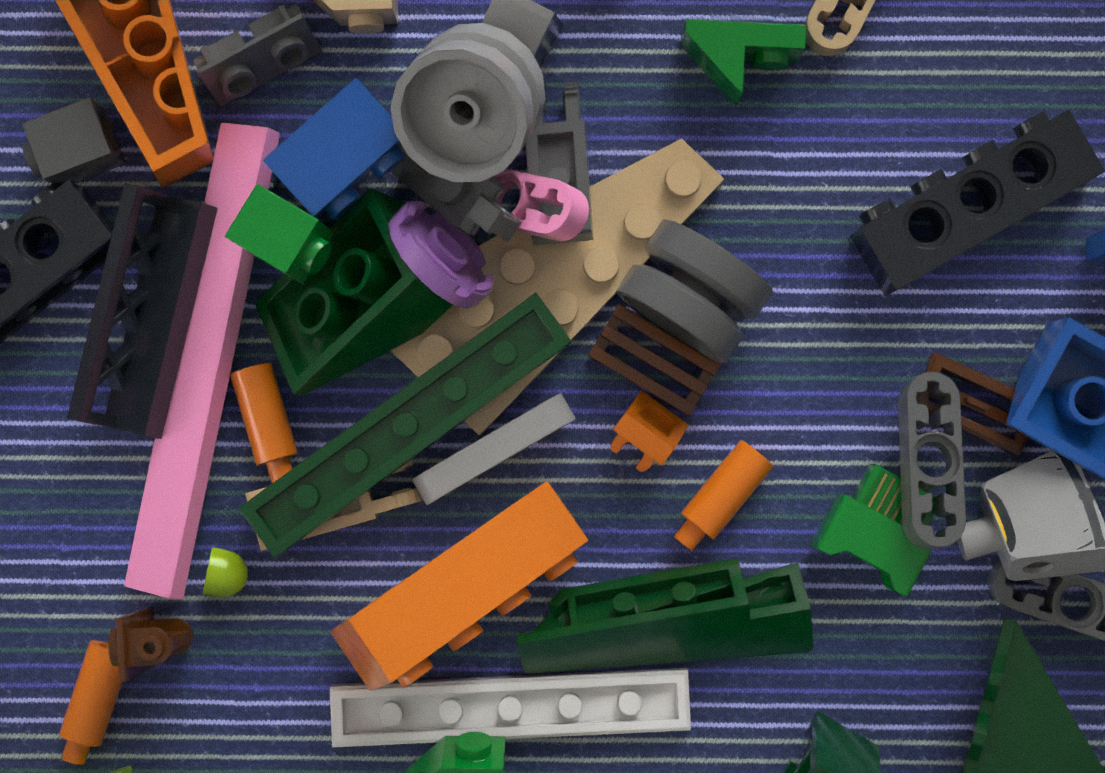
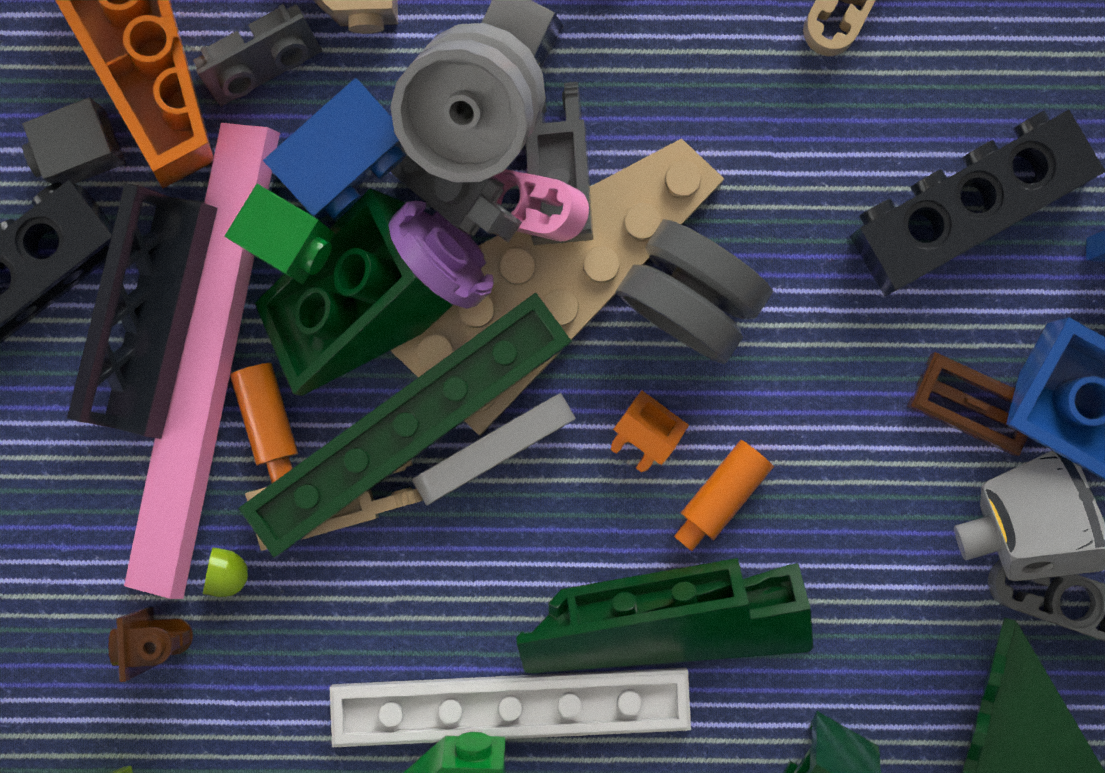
(90, 704): orange cylinder -> none
(460, 587): orange wedge -> none
(696, 386): reddish brown tile -> none
(725, 45): green slope -> none
(873, 531): green piece -> none
(946, 505): dark grey beam -> none

